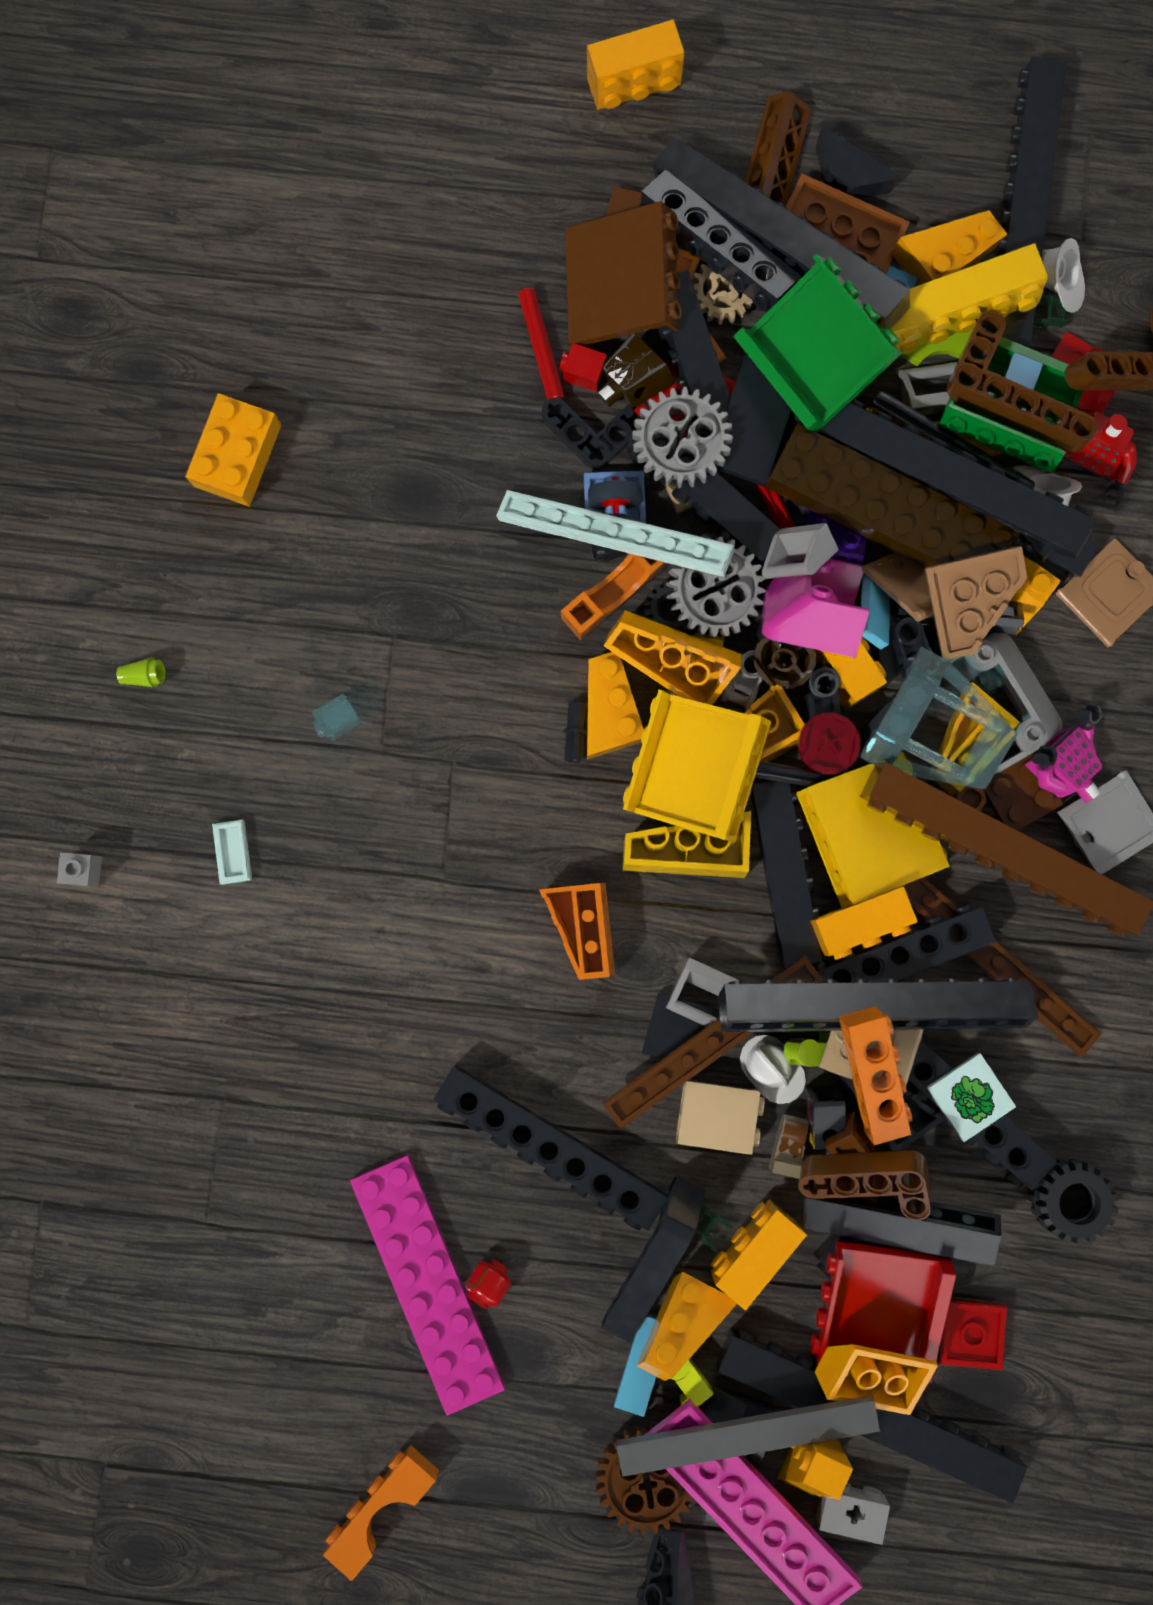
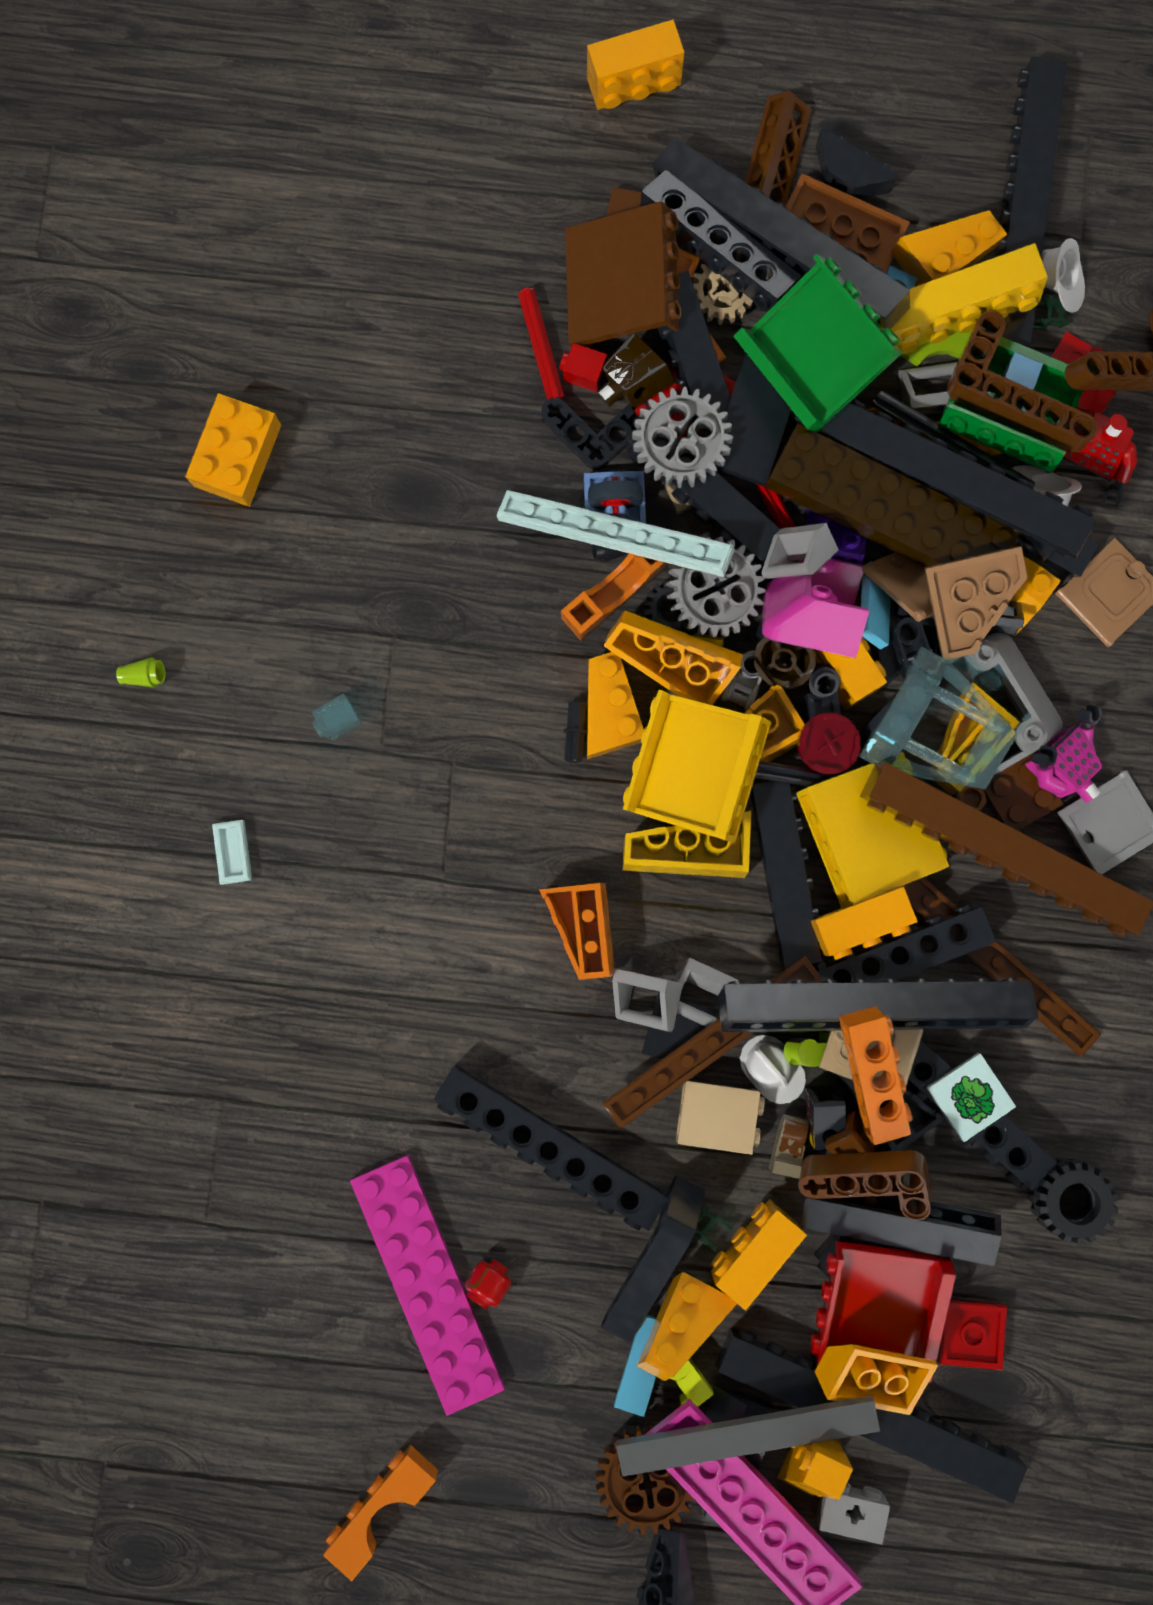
(79, 869): light grey brick -> none
(669, 998): none -> light grey tile

